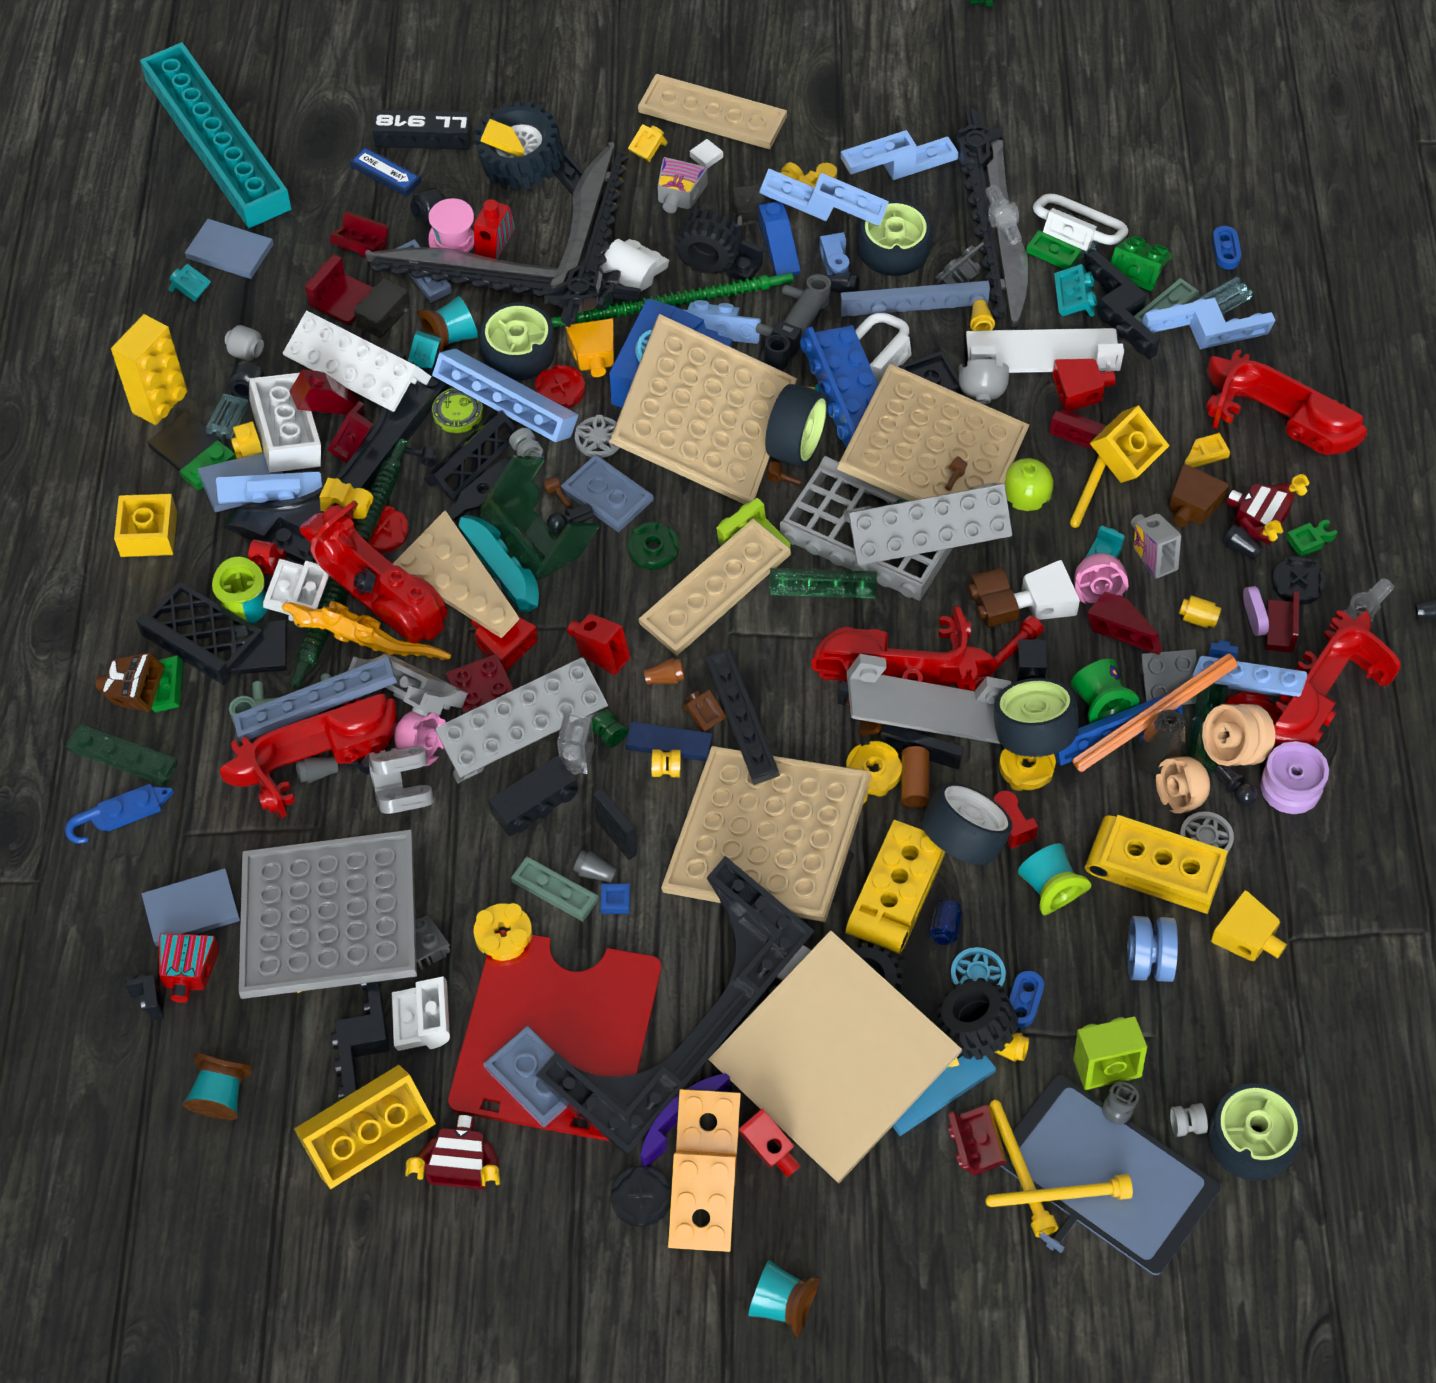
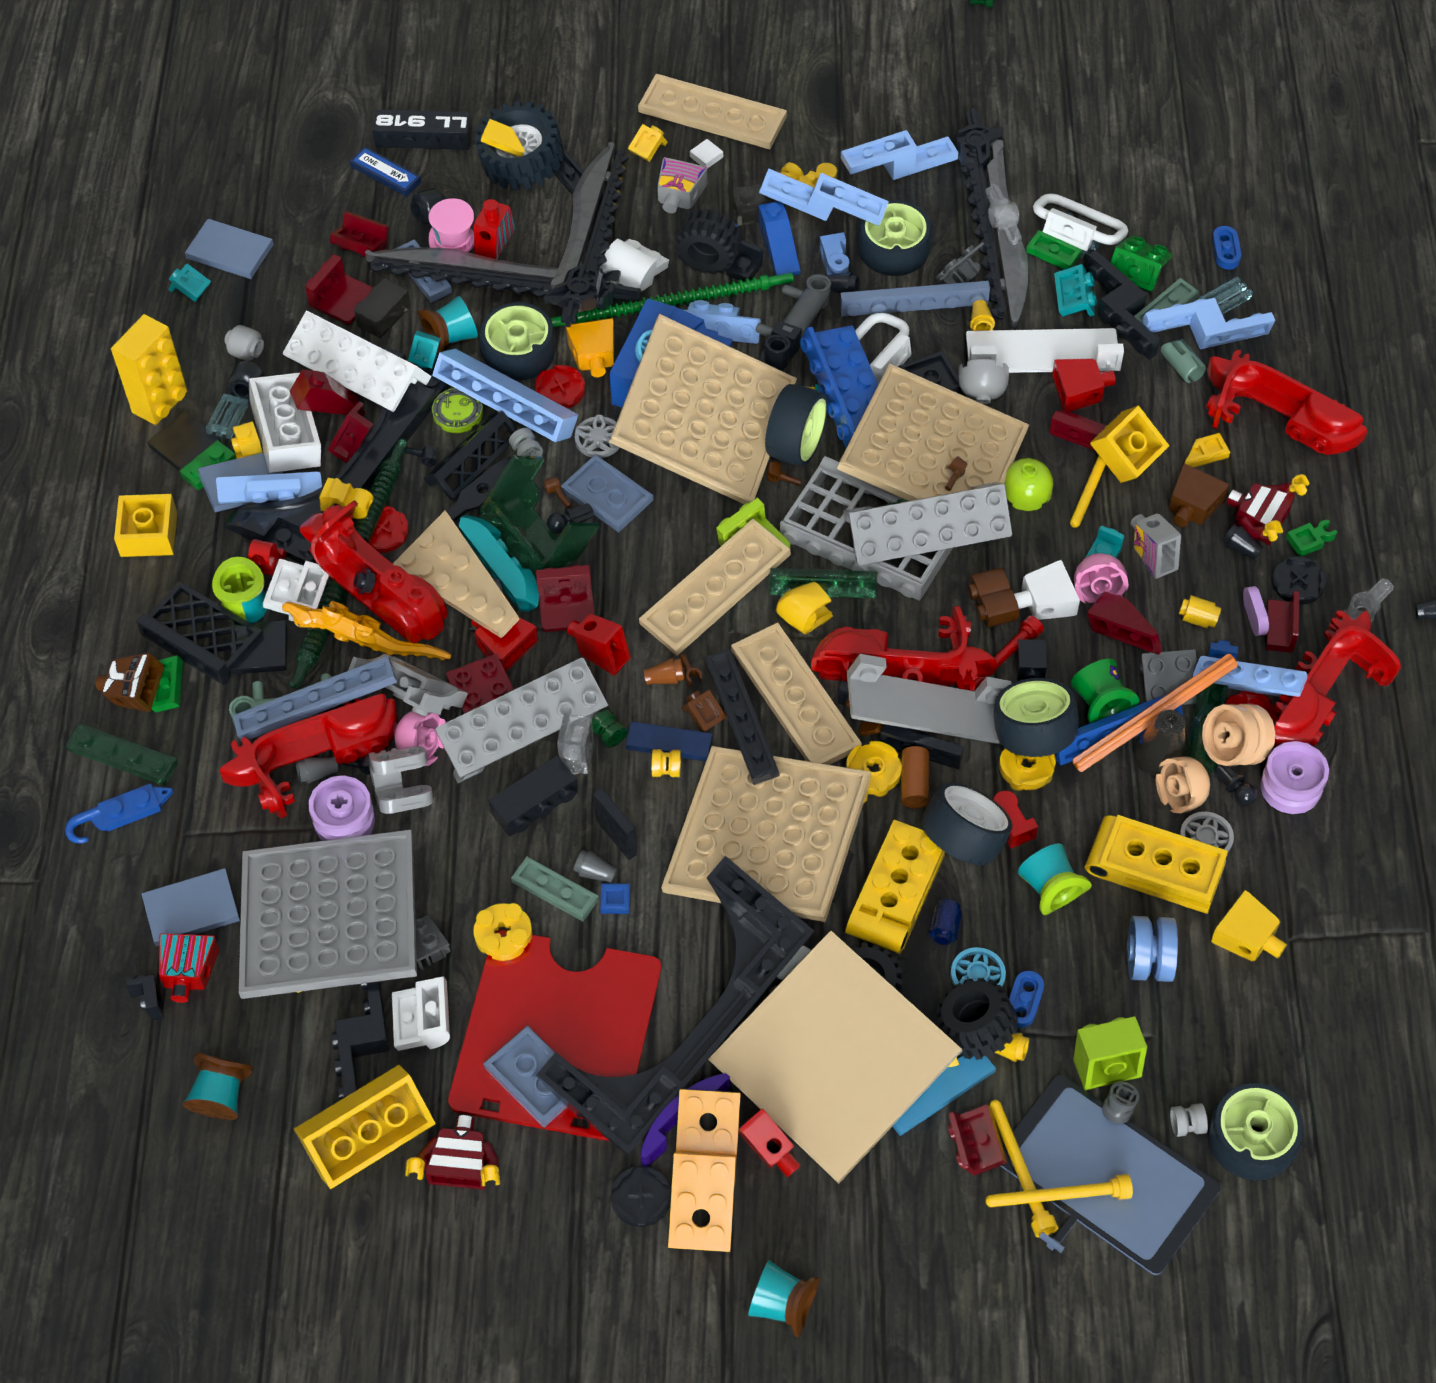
(216, 135): teal brick -> none
(341, 809): none -> lavender wheel
(564, 596): none -> dark red bracket
(653, 558): dark green tile -> none
(690, 671): none -> reddish brown hand
(795, 696): none -> tan plate
(805, 607): none -> yellow piece
(1183, 360): none -> sand green arm

